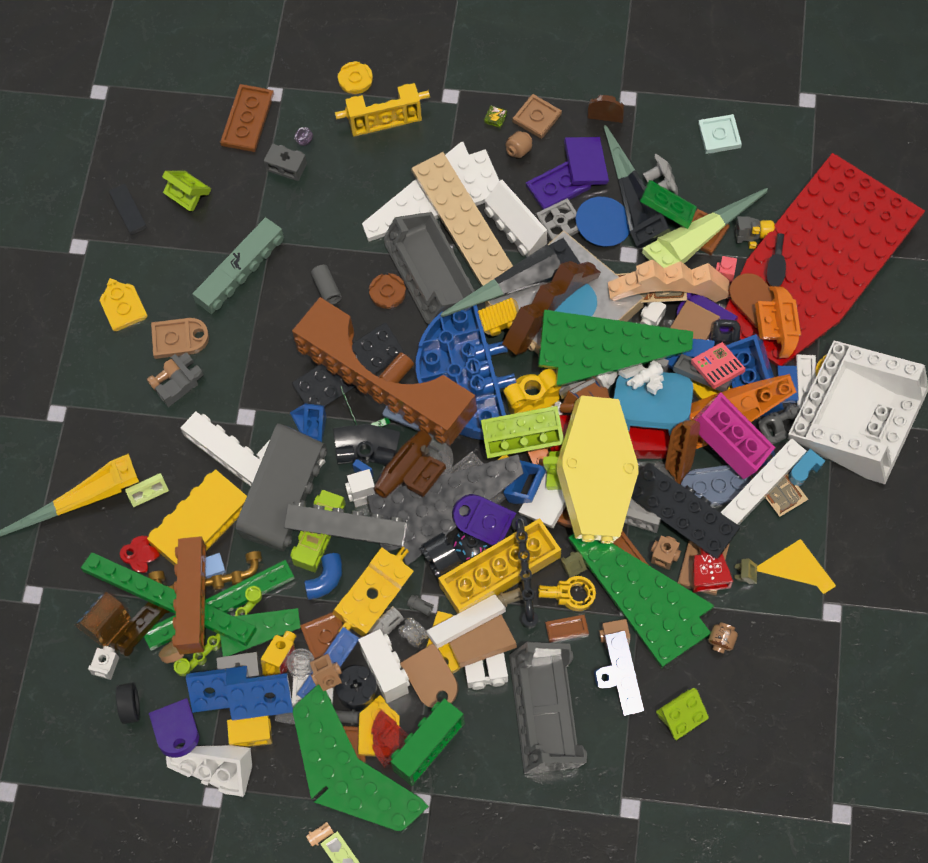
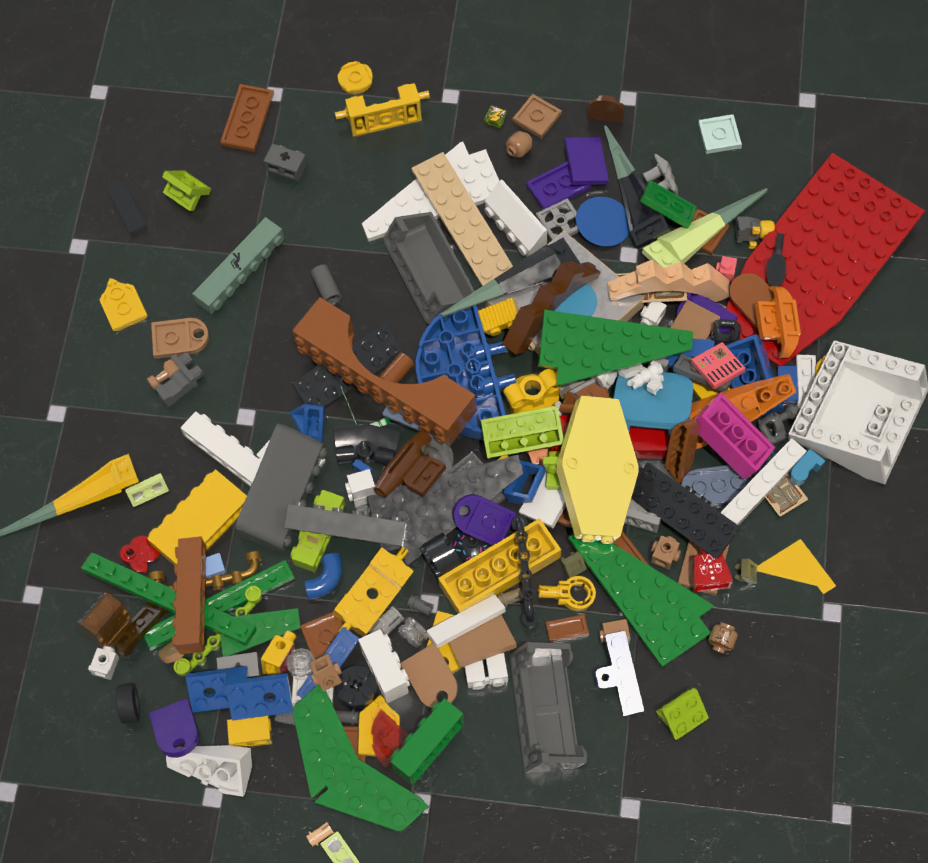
(303, 136): clear purple tile -> none
(387, 291): dark orange tile -> none

